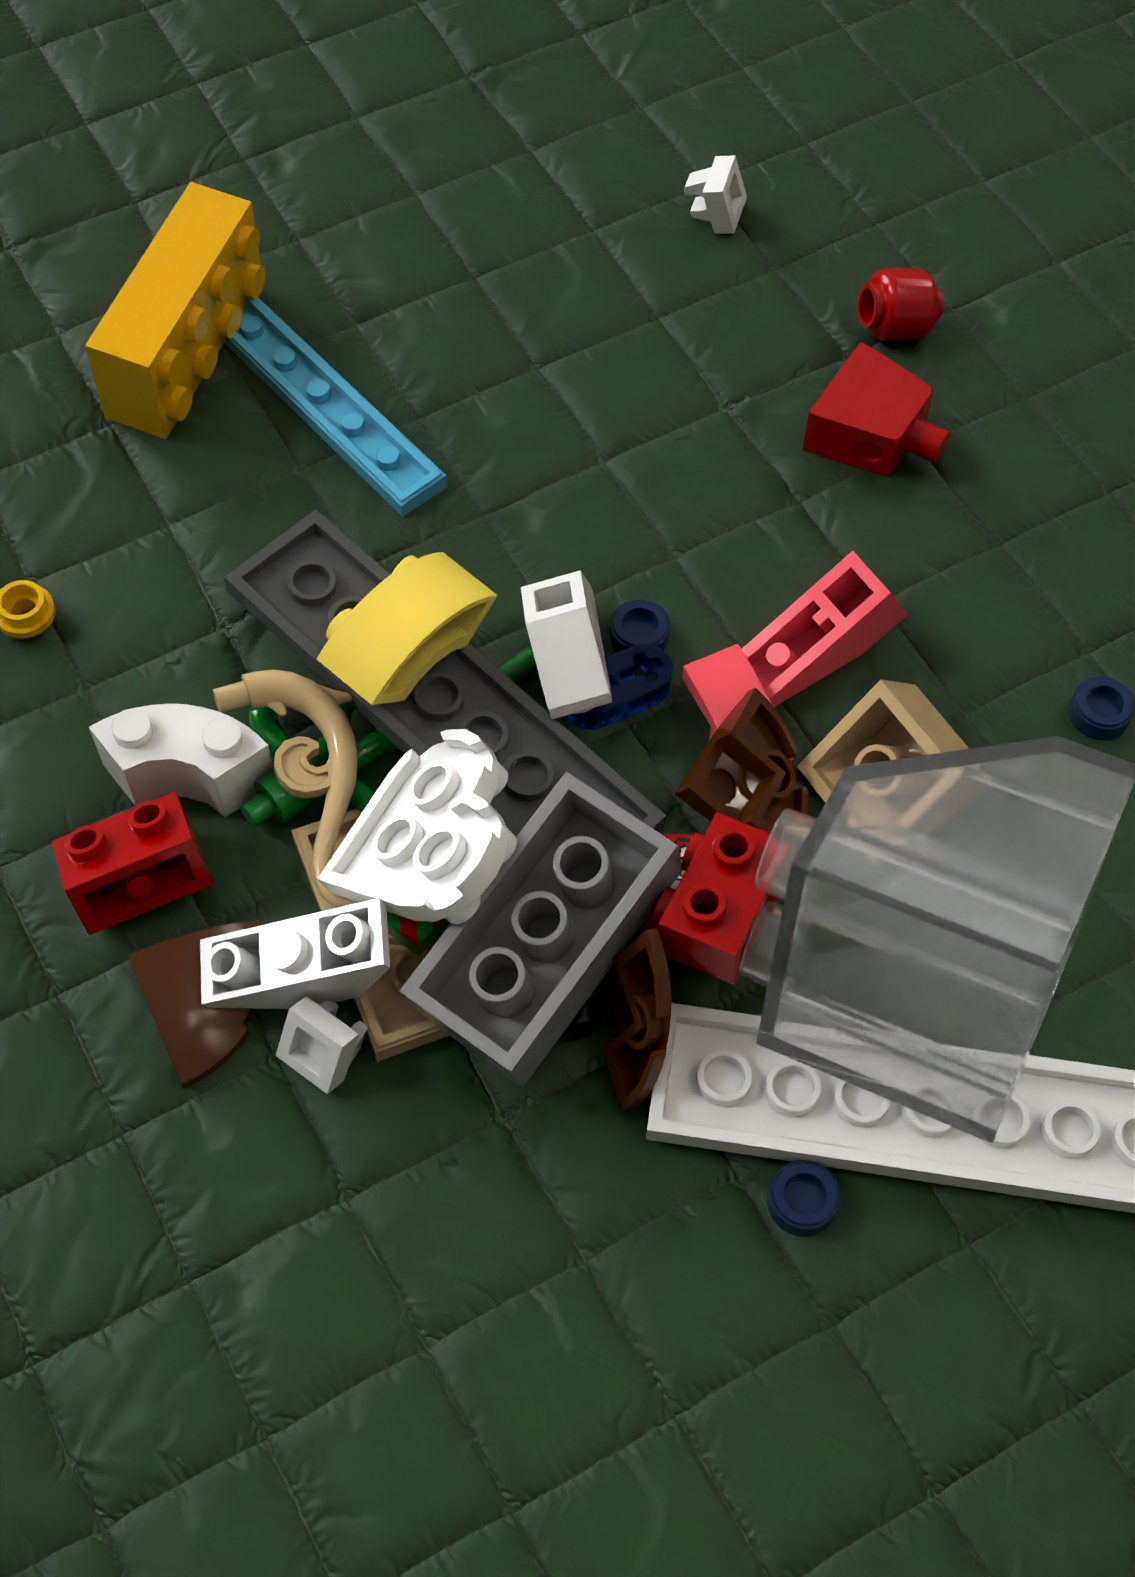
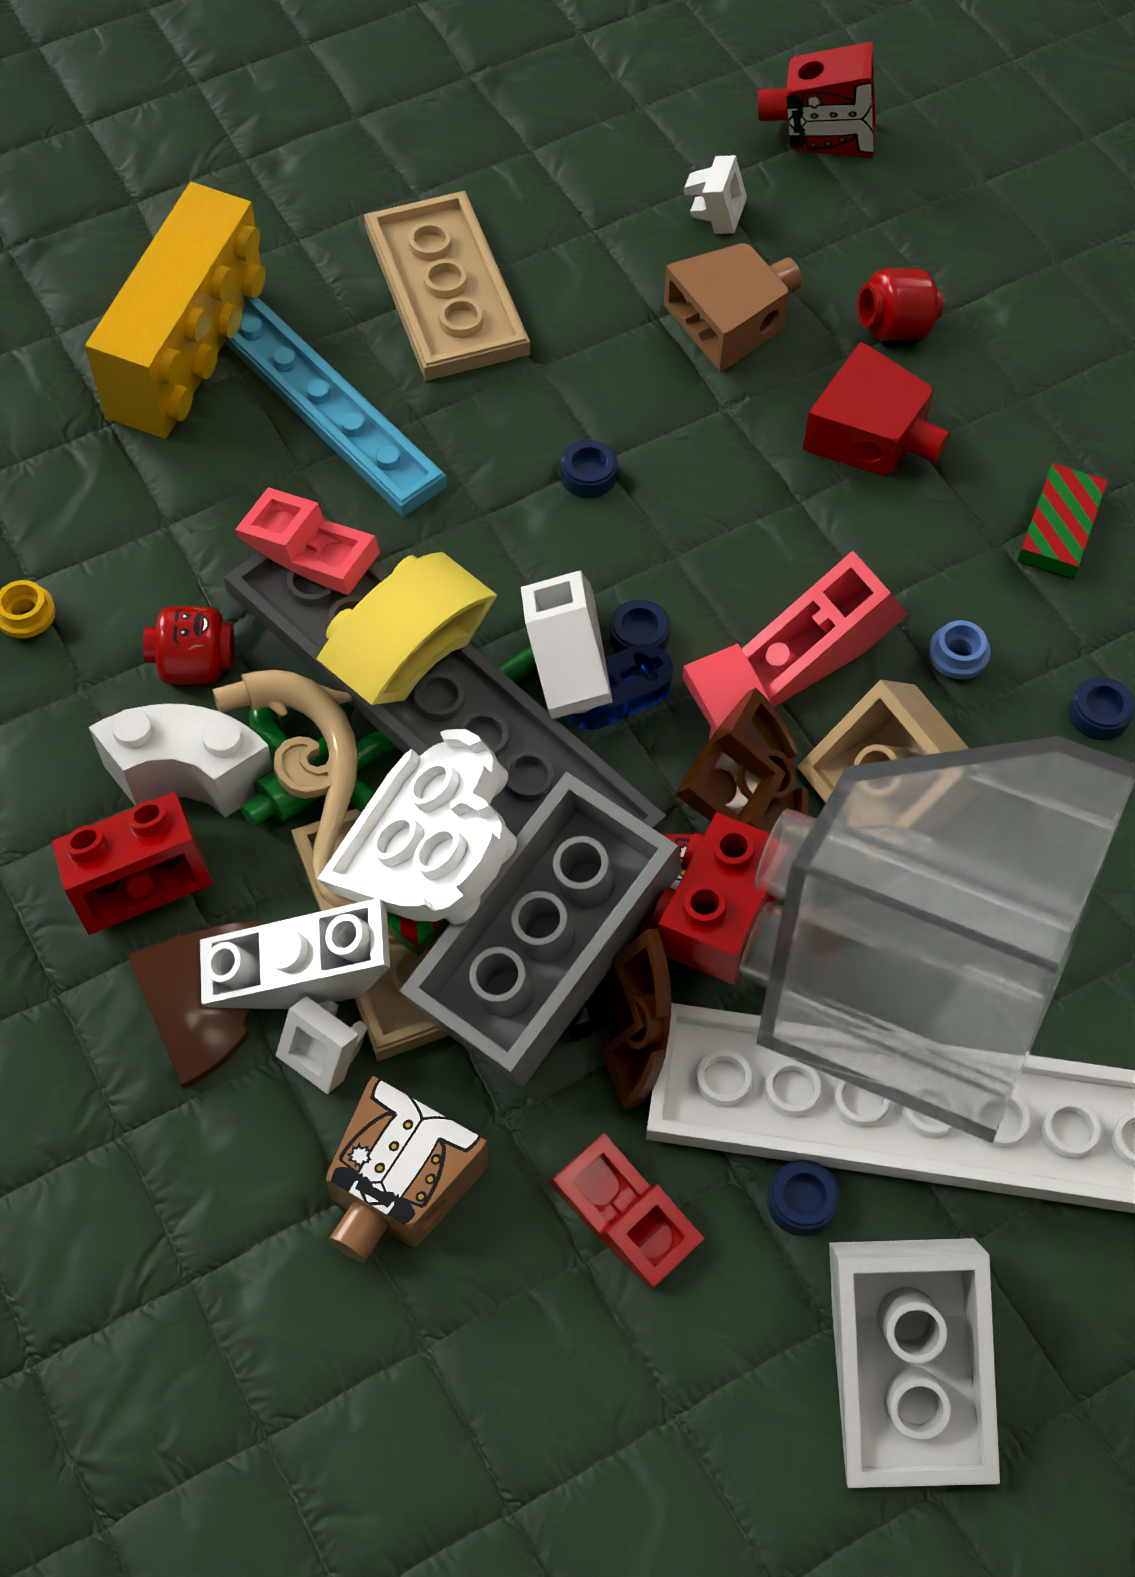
(190, 645): none -> red head
(298, 538): none -> coral slope
(399, 1170): none -> torso
(446, 285): none -> tan tile
(588, 469): none -> dark blue tile
(625, 1211): none -> red slope
(730, 300): none -> medium nougat torso
(827, 101): none -> torso
(915, 1362): none -> white slope
(961, 637): none -> medium blue plate
(1062, 520): none -> tile

